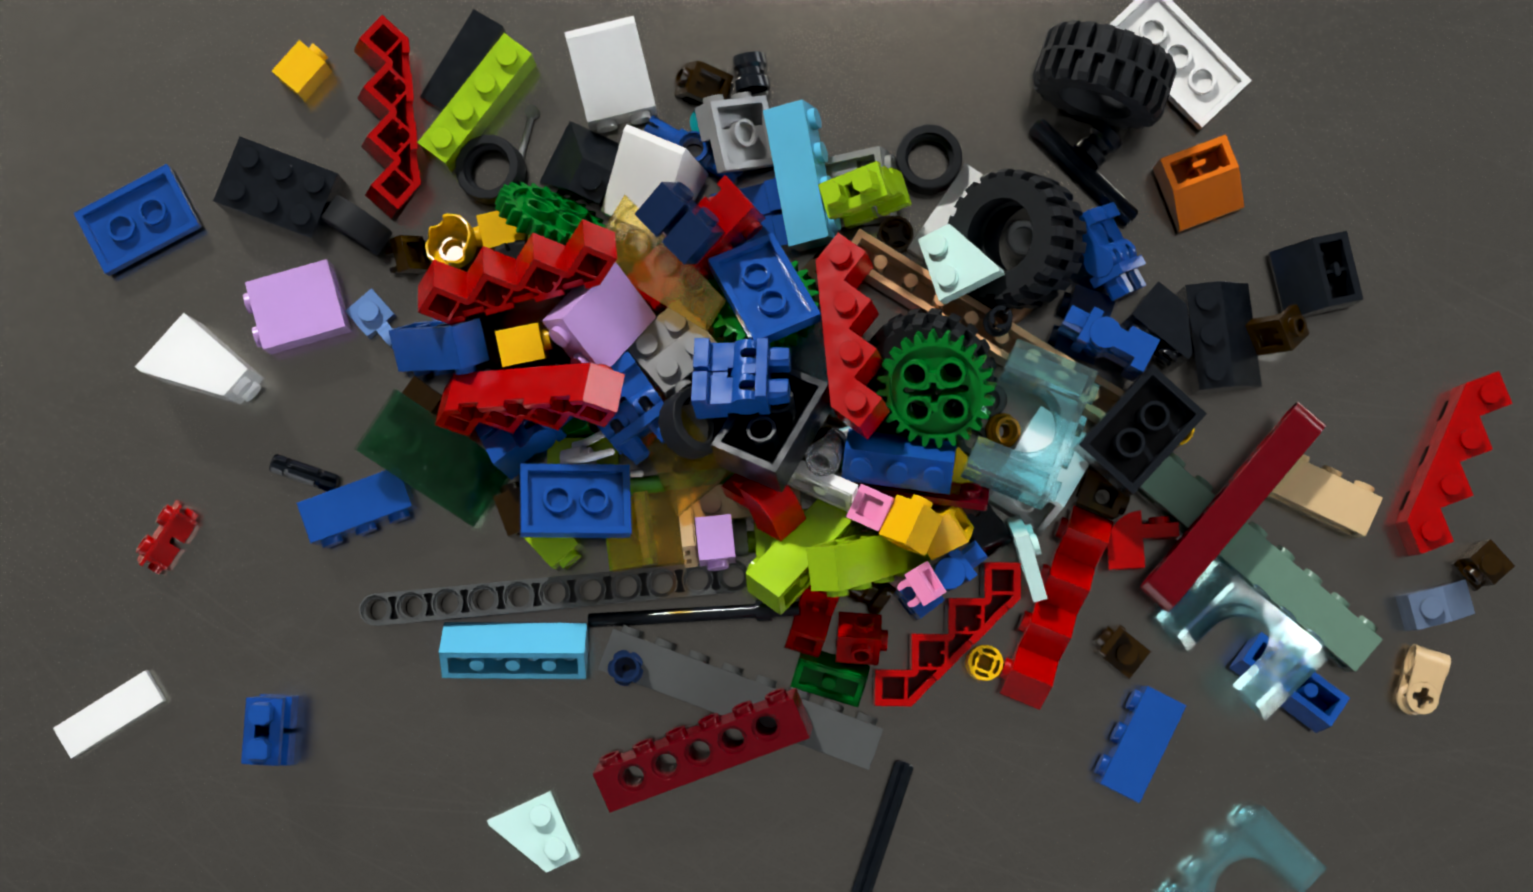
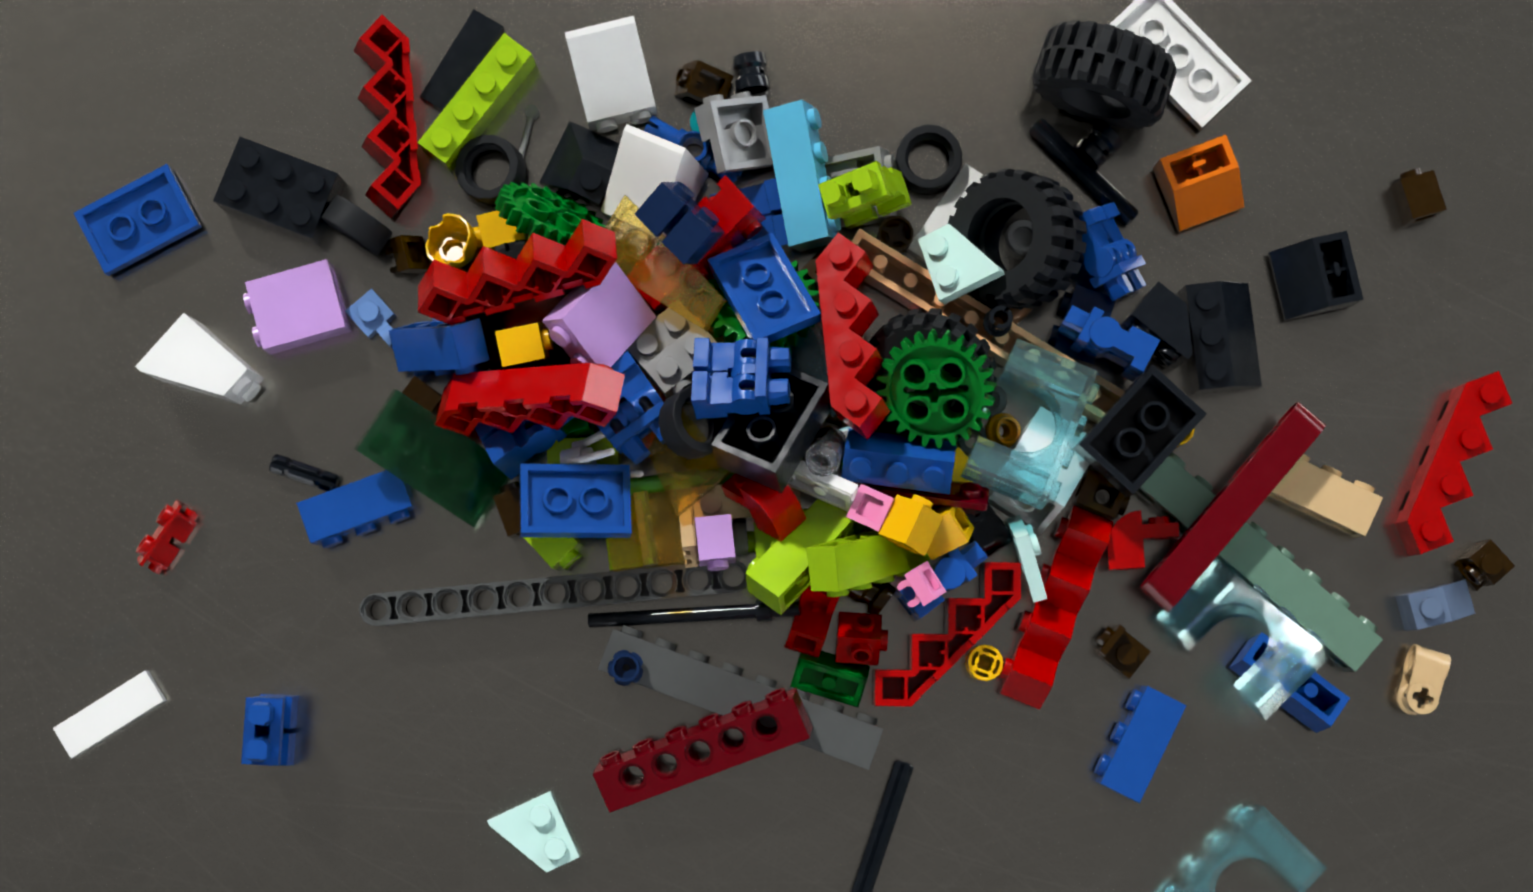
(303, 69): yellow brick -> none
(514, 650): medium azure brick -> none
(1278, 332): dark brown bracket -> none
(1418, 196): none -> dark brown brick

